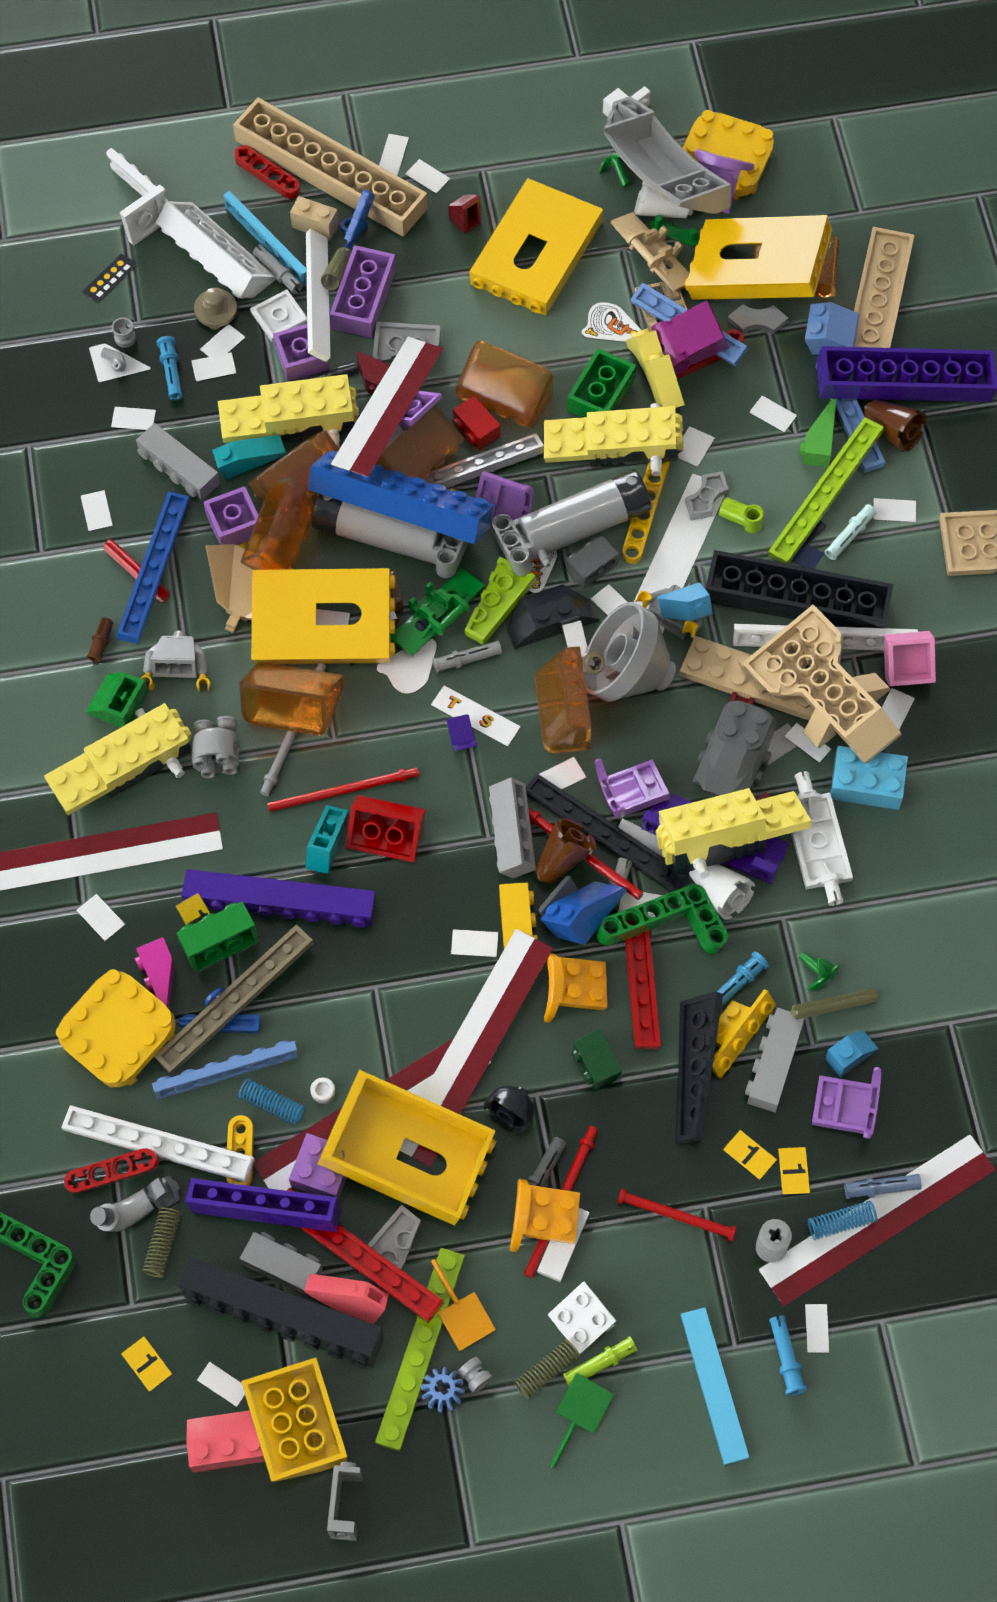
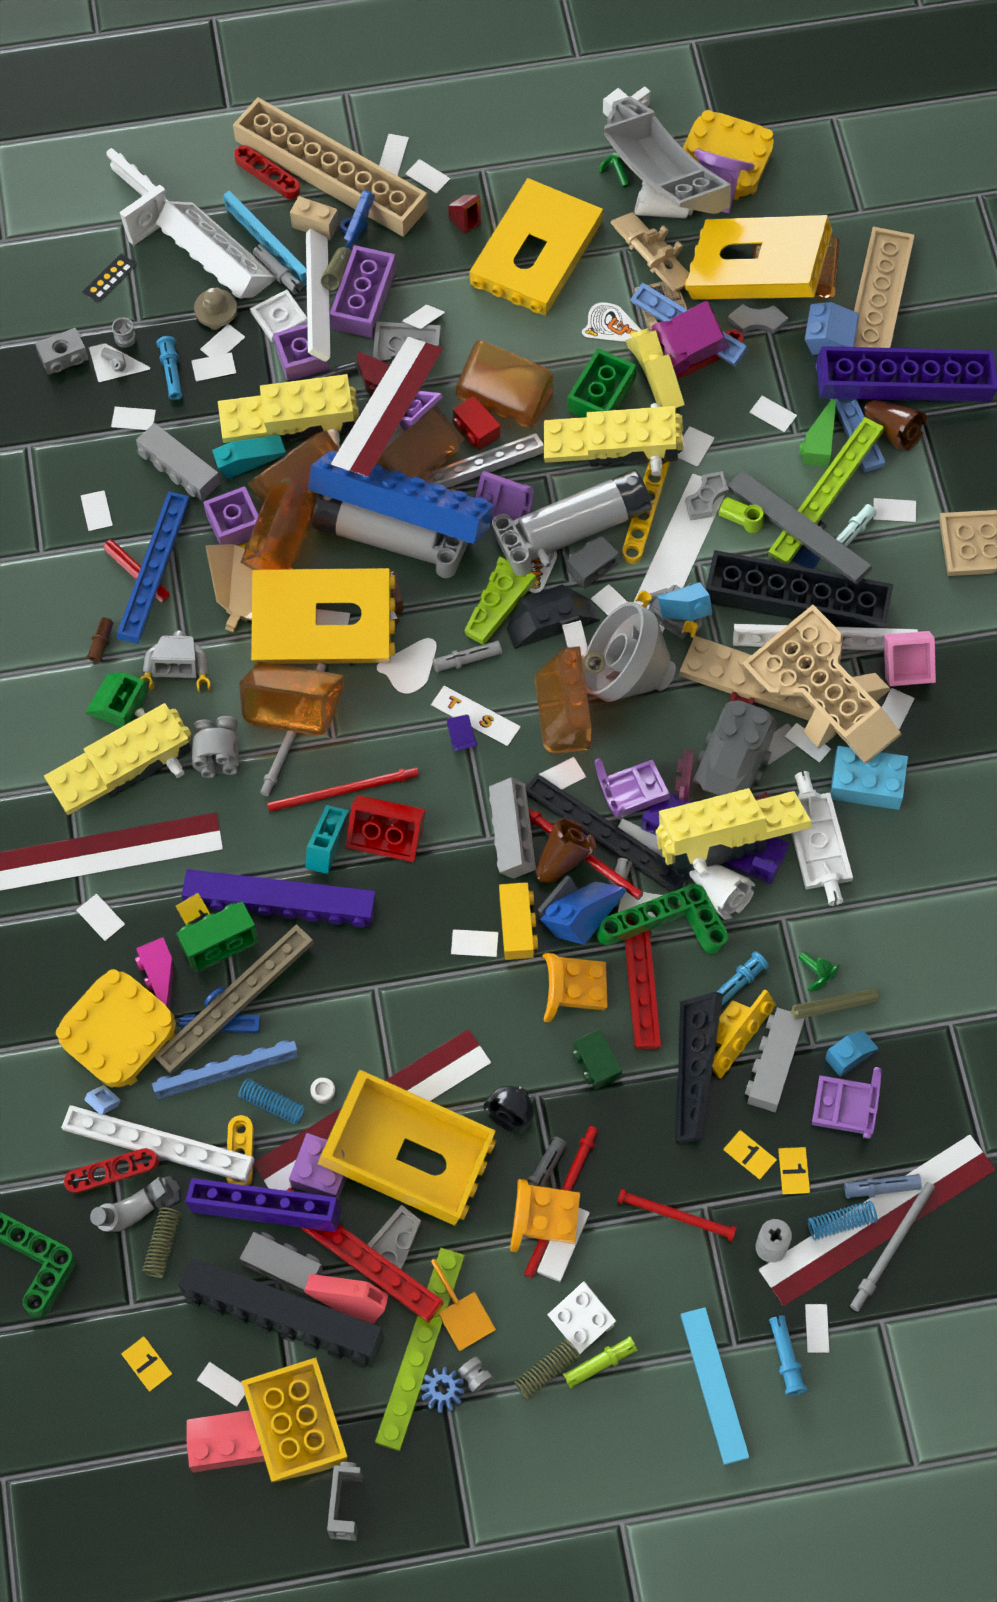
(67, 342): none -> light grey brick
(102, 1099): none -> light blue plate
(423, 316): none -> white sticker
(432, 607): green piece -> none
(483, 1030): sticker -> none
(584, 1406): green piece -> none
(676, 233): green piece -> none
(685, 767): none -> clear pink plate
(800, 527): none -> dark grey tile
(868, 1285): none -> light grey bar

